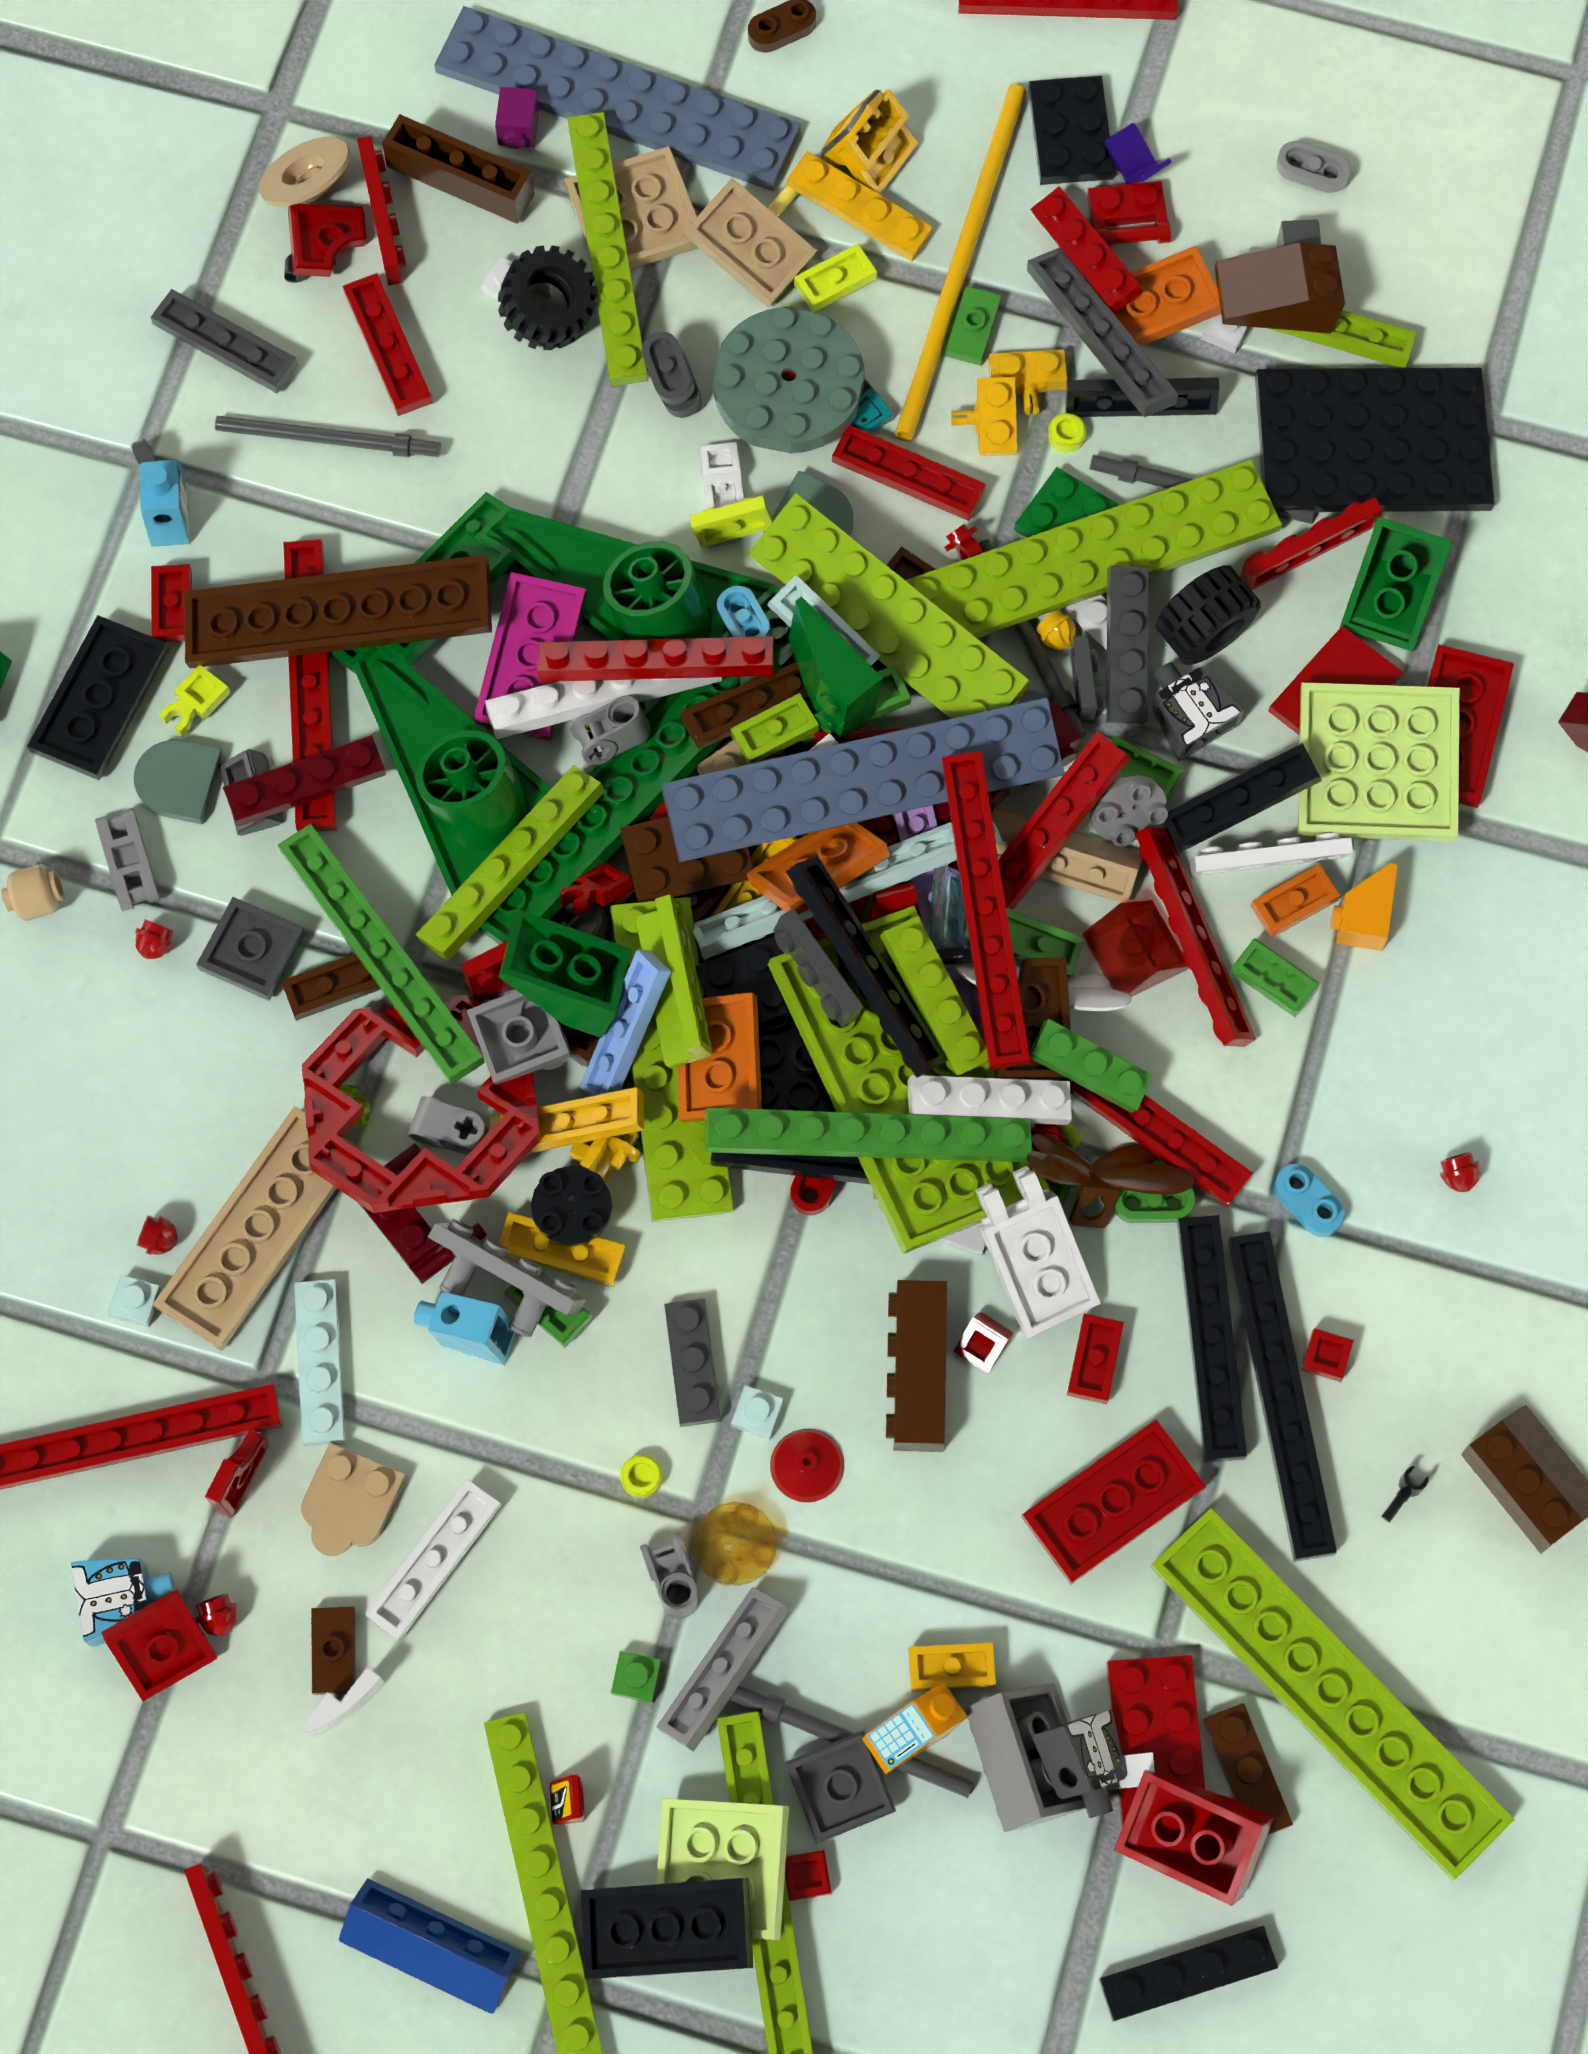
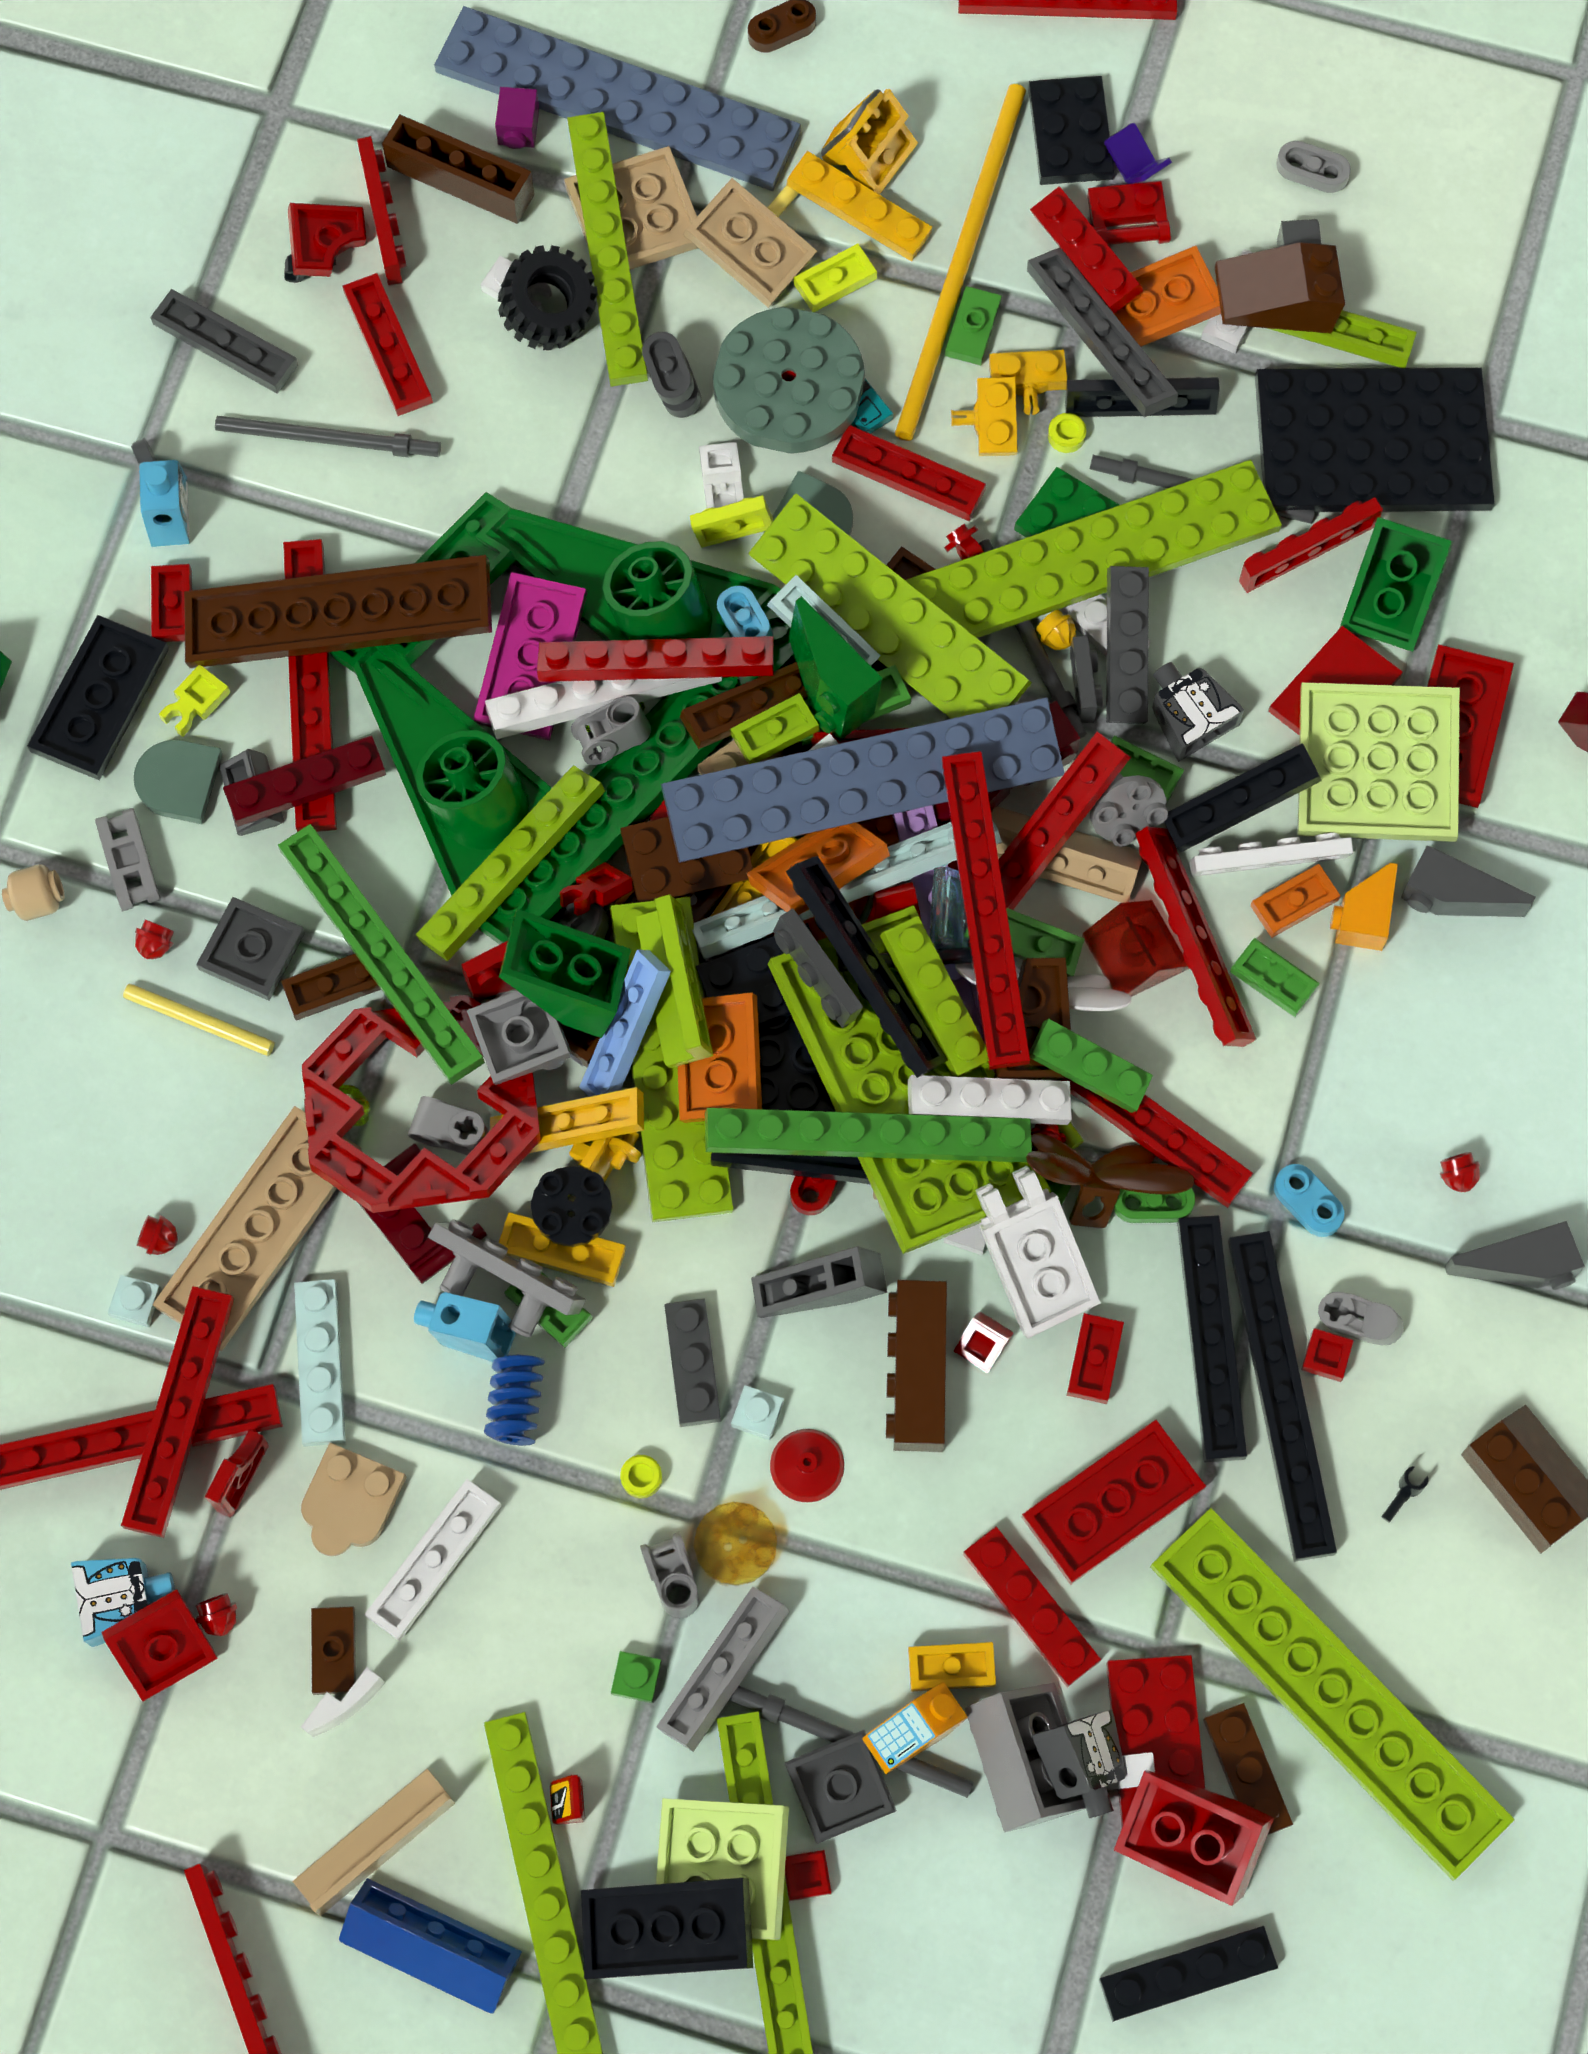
(177, 1412): none -> red plate
(198, 1019): none -> light yellow bar
(305, 172): tan hat -> none
(373, 1842): none -> tan panel
(512, 1399): none -> blue piece
(820, 1283): none -> dark grey slope
(1032, 1607): none -> red plate
(1208, 614): black tyre -> none
(1341, 1313): none -> light grey piece
(1457, 889): none -> dark grey slope
(1527, 1260): none -> dark grey slope

